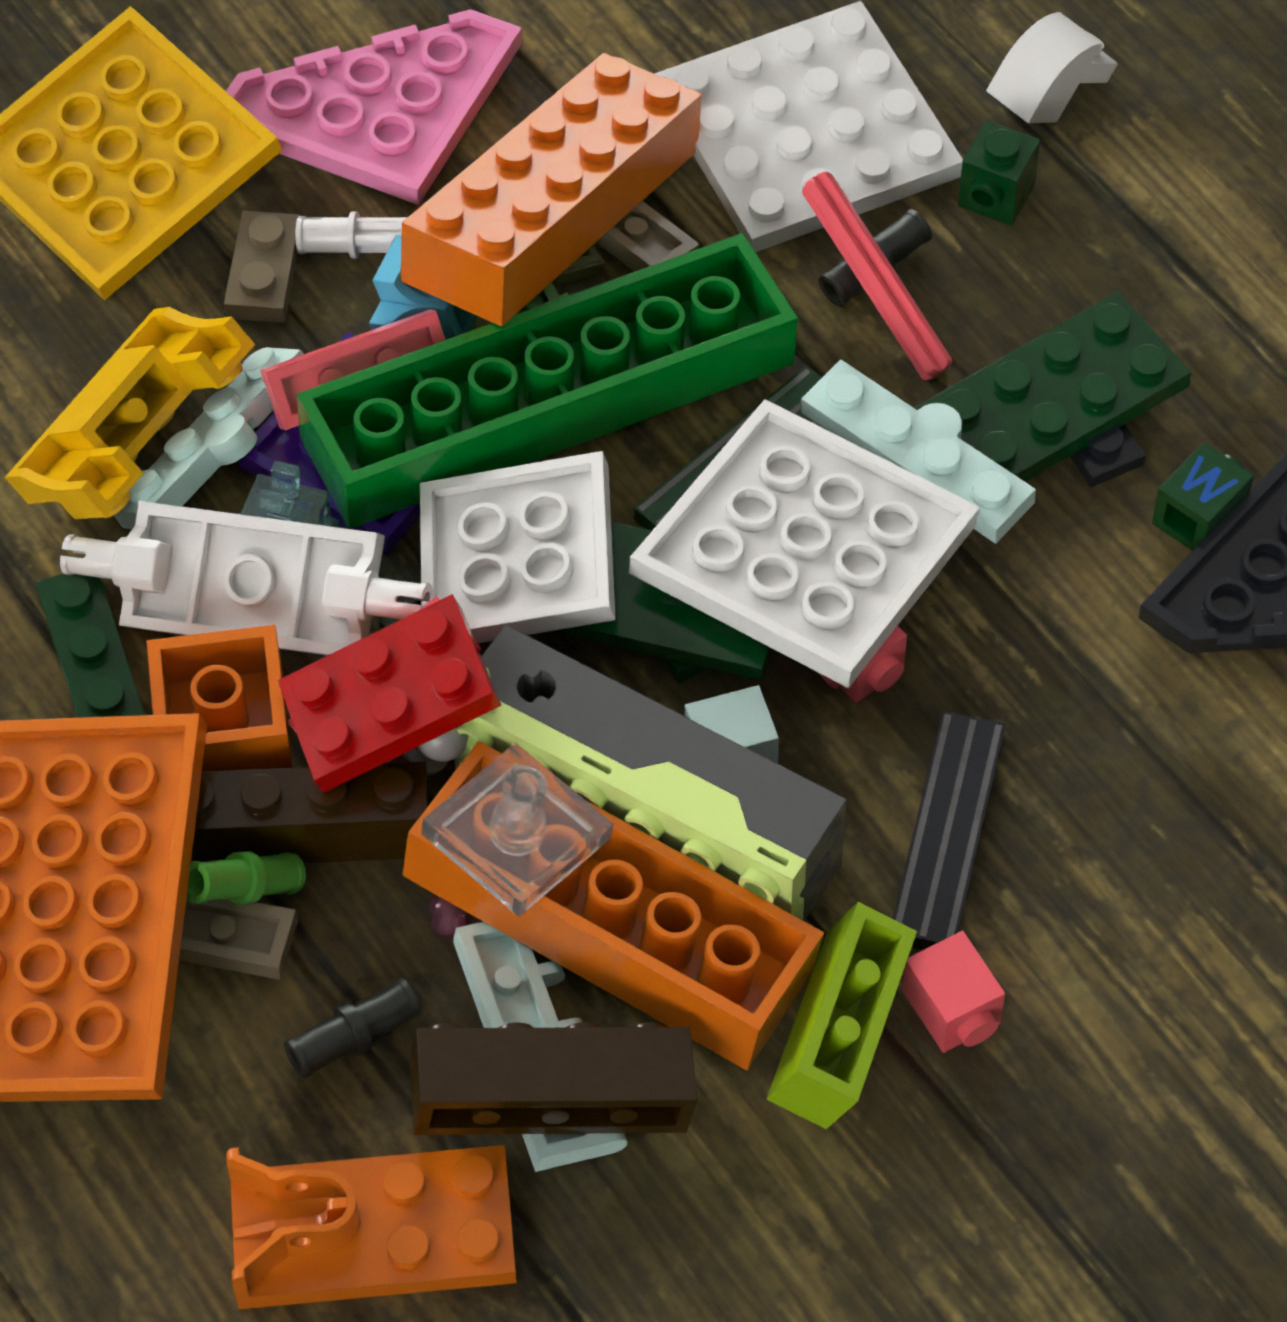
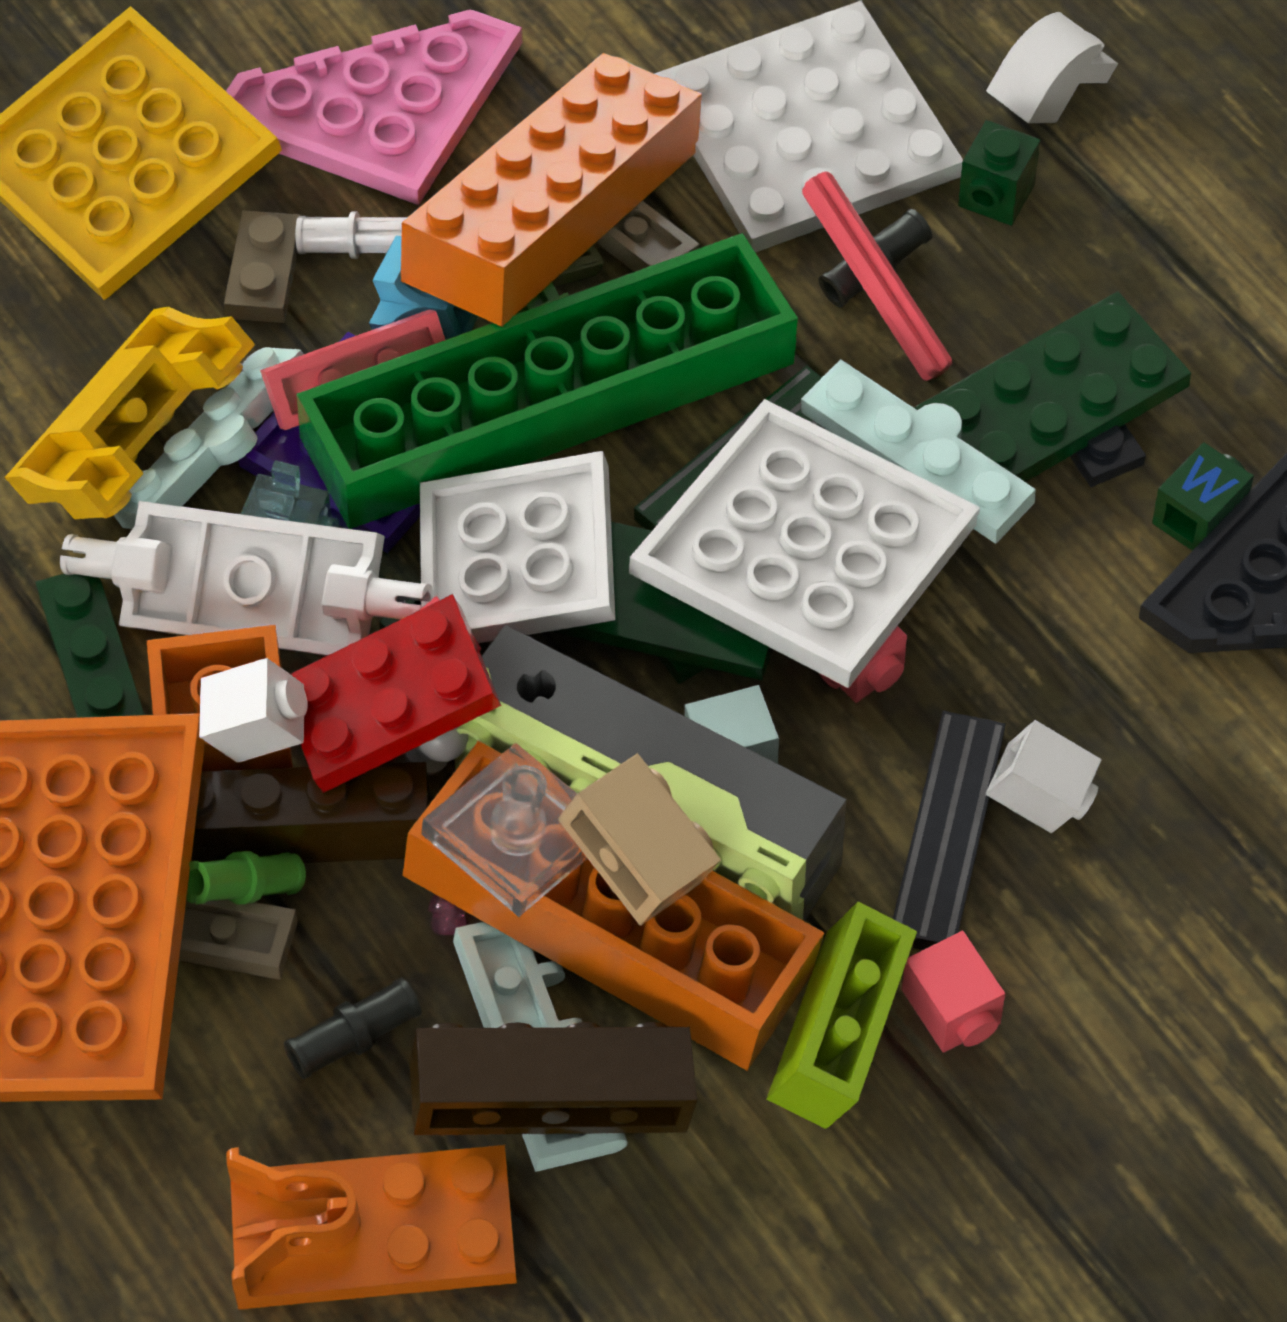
(252, 710): none -> white brick
(639, 838): none -> tan brick
(1045, 777): none -> white brick

